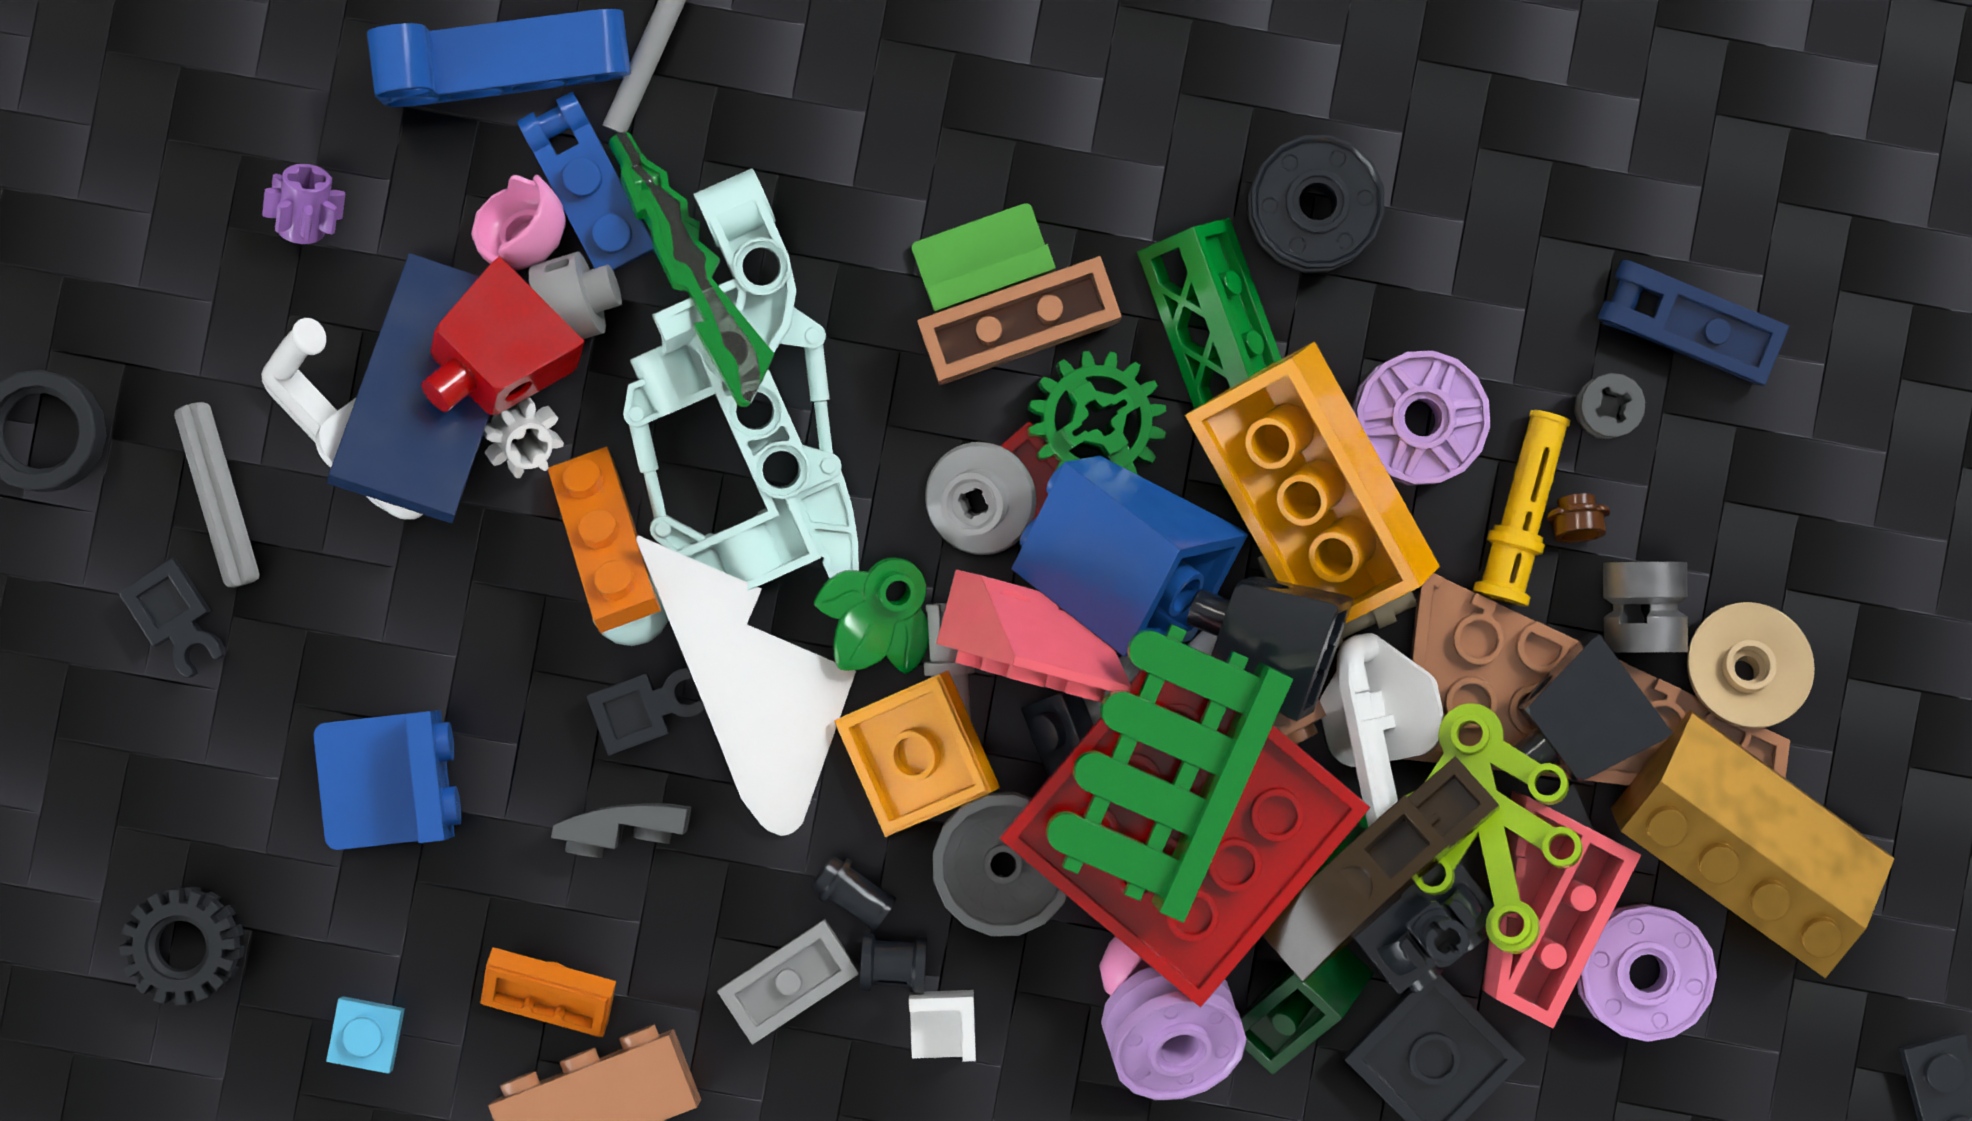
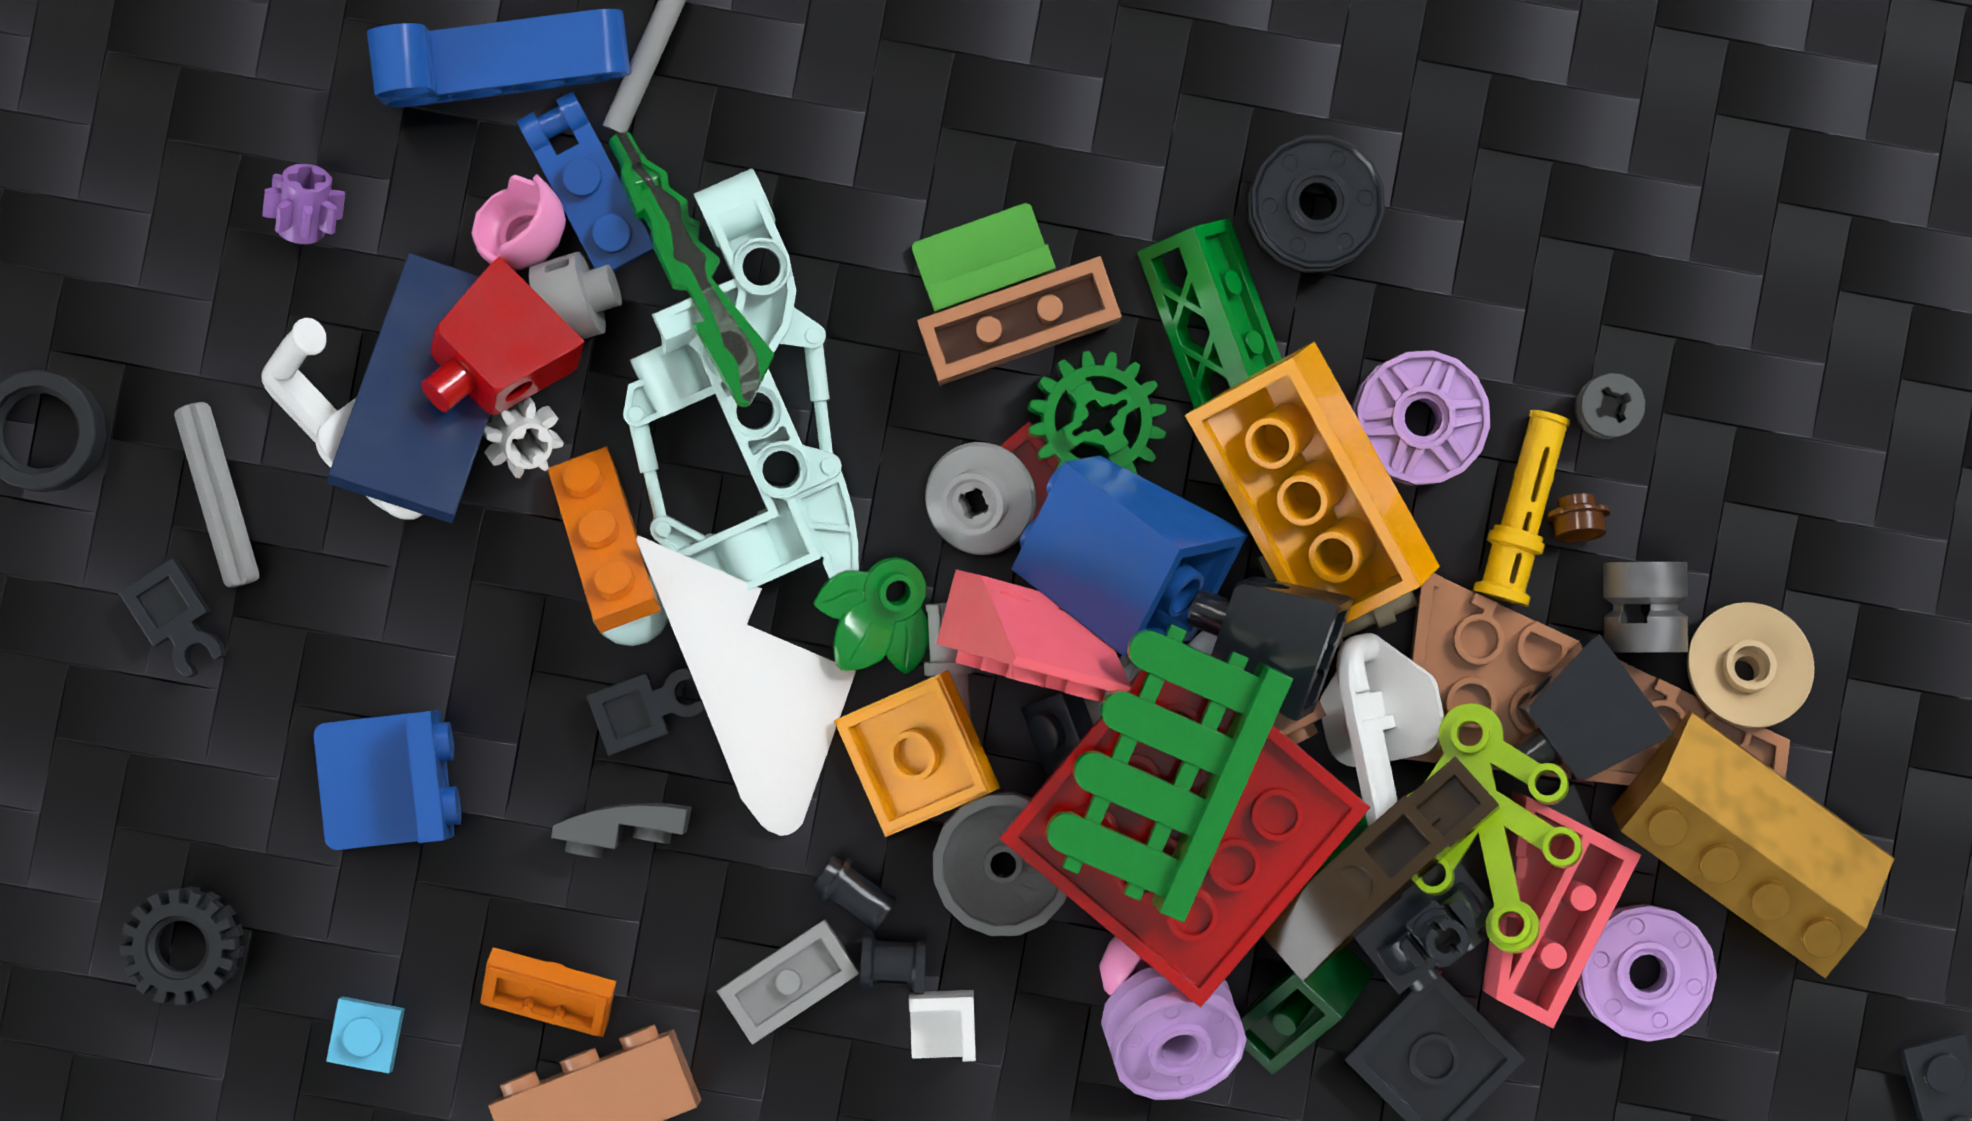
(1695, 323): dark blue plate -> none

